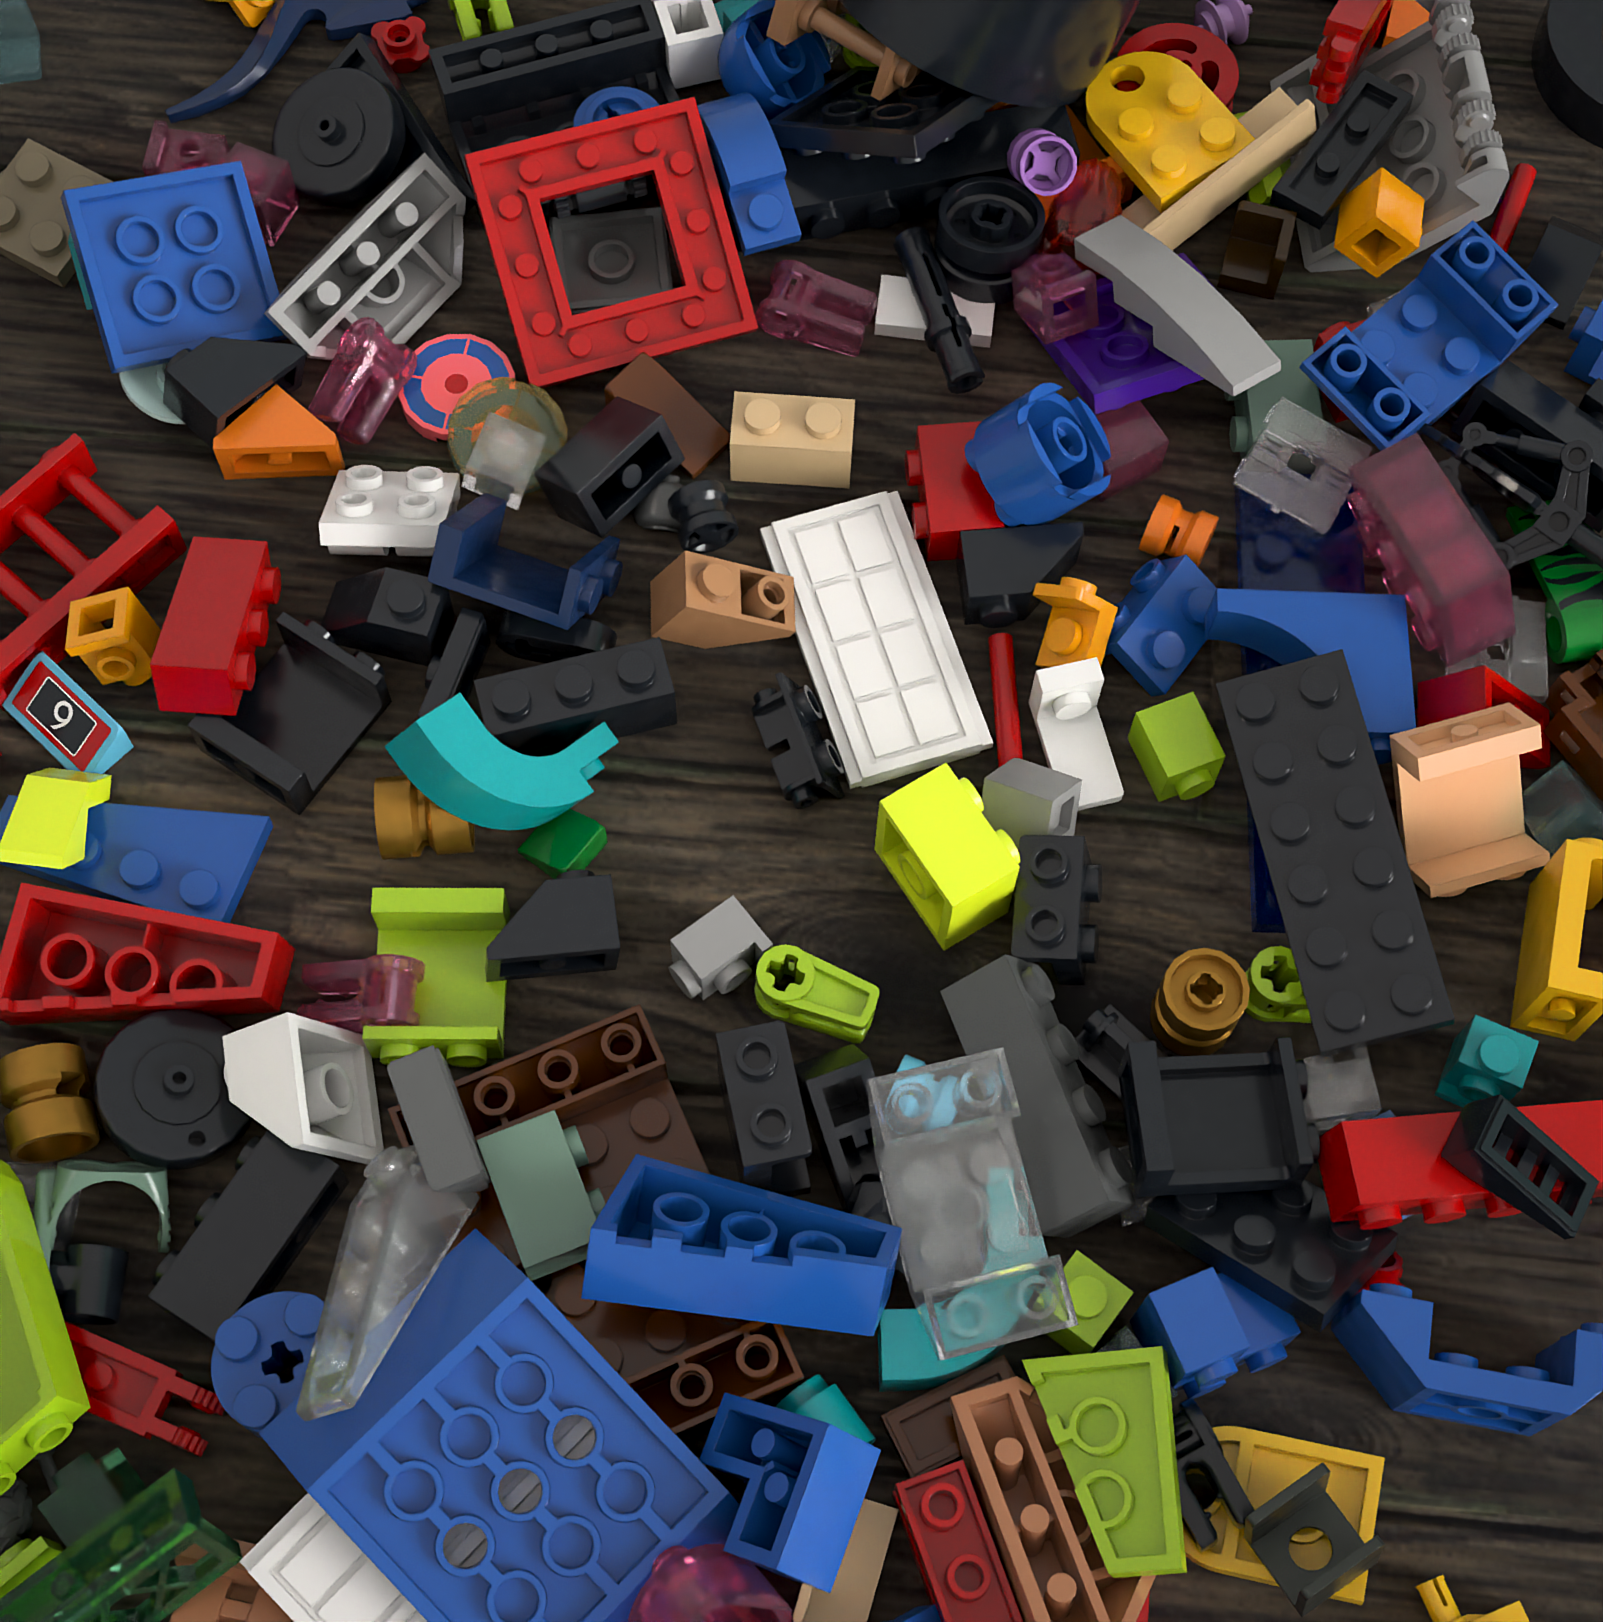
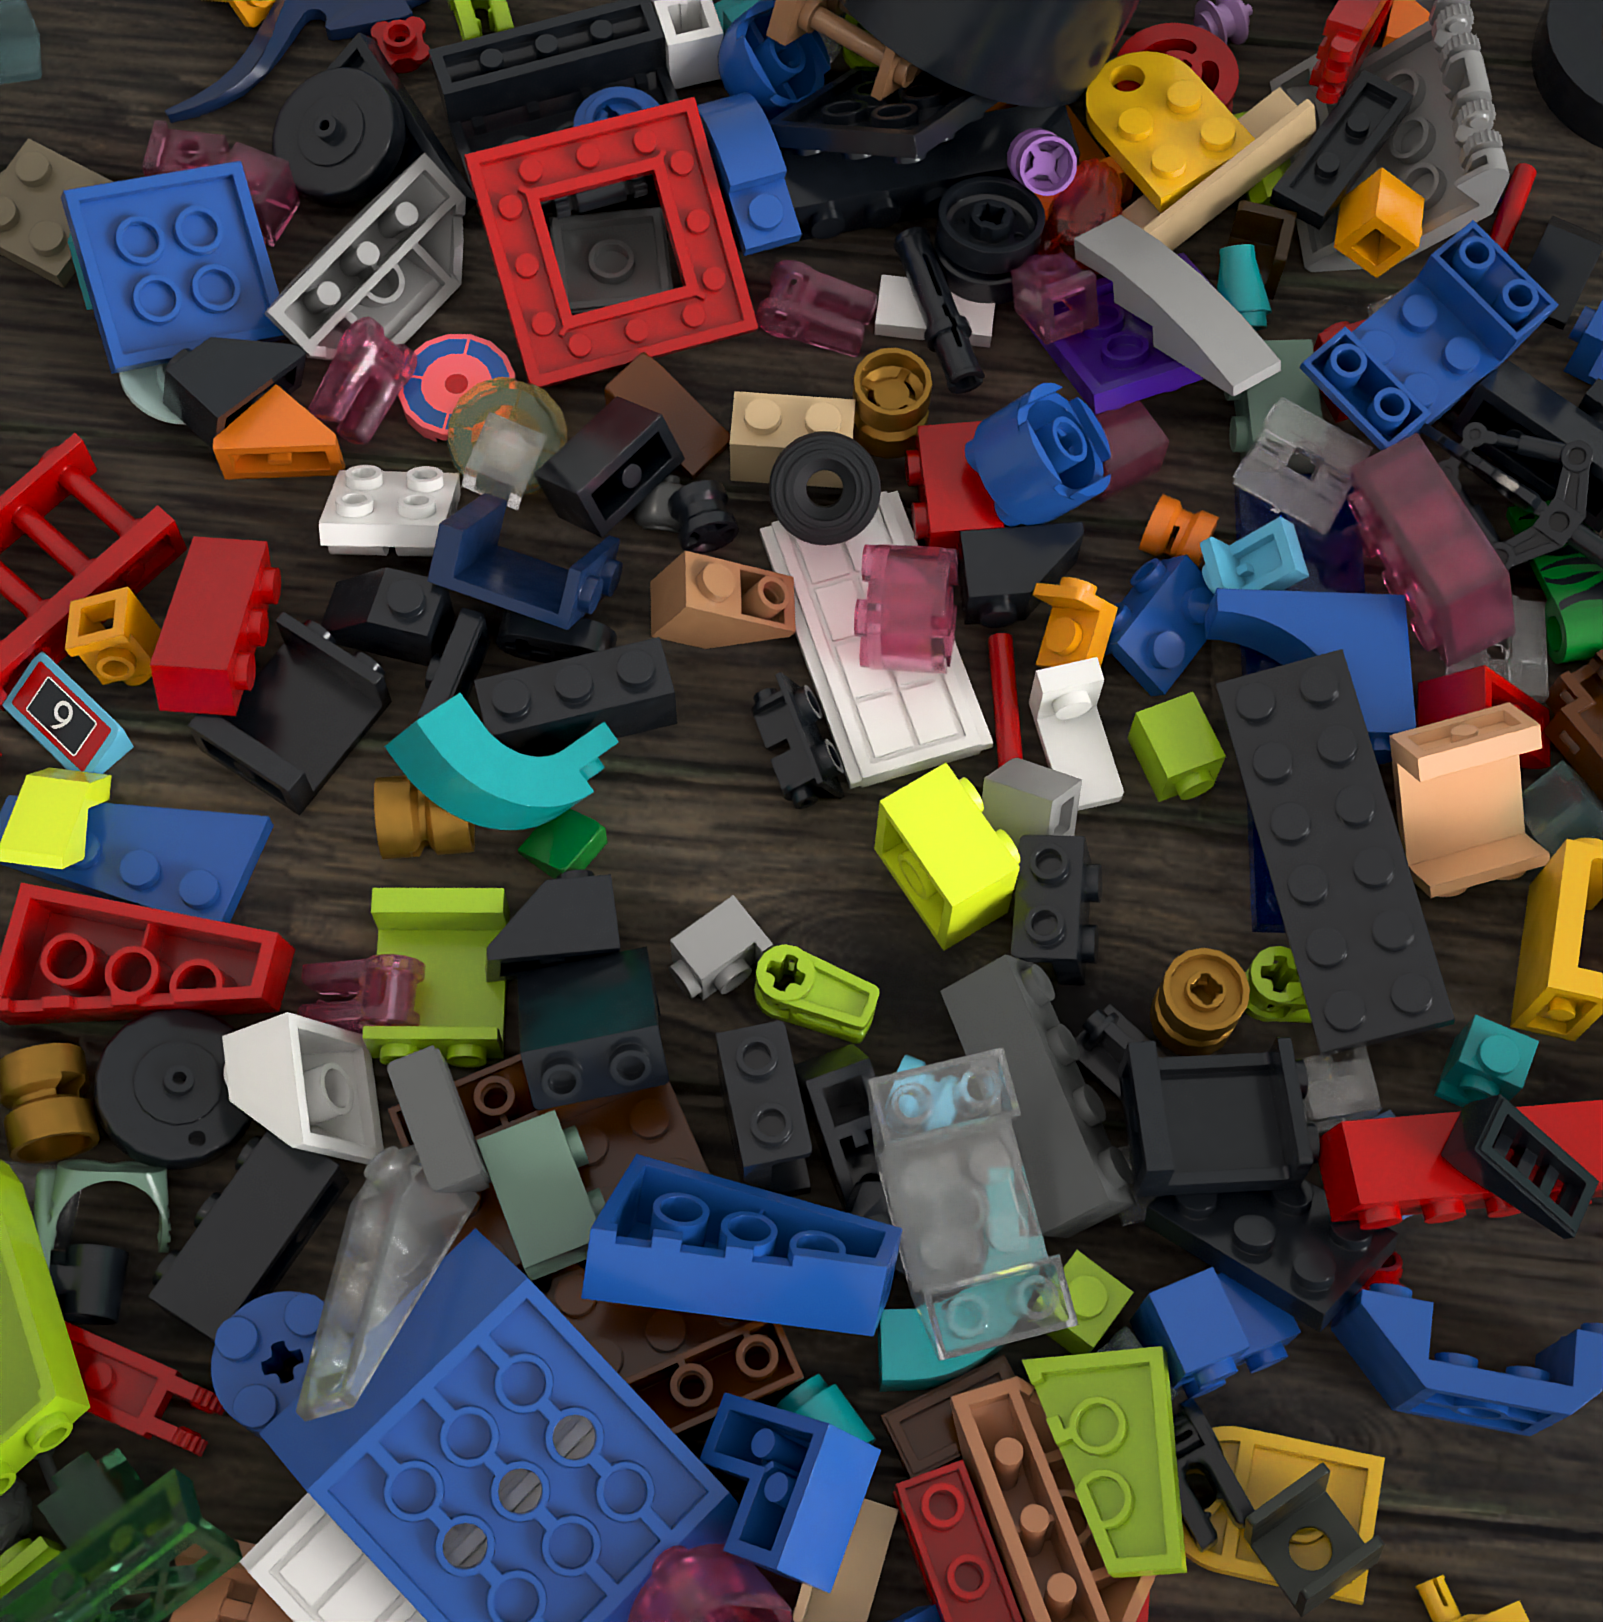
(590, 1029): none -> black panel
(833, 522): none -> black tyre
(890, 401): none -> pearl gold wheel
(908, 608): none -> clear pink brick
(1242, 284): none -> teal cone
(1260, 561): none -> medium azure bracket

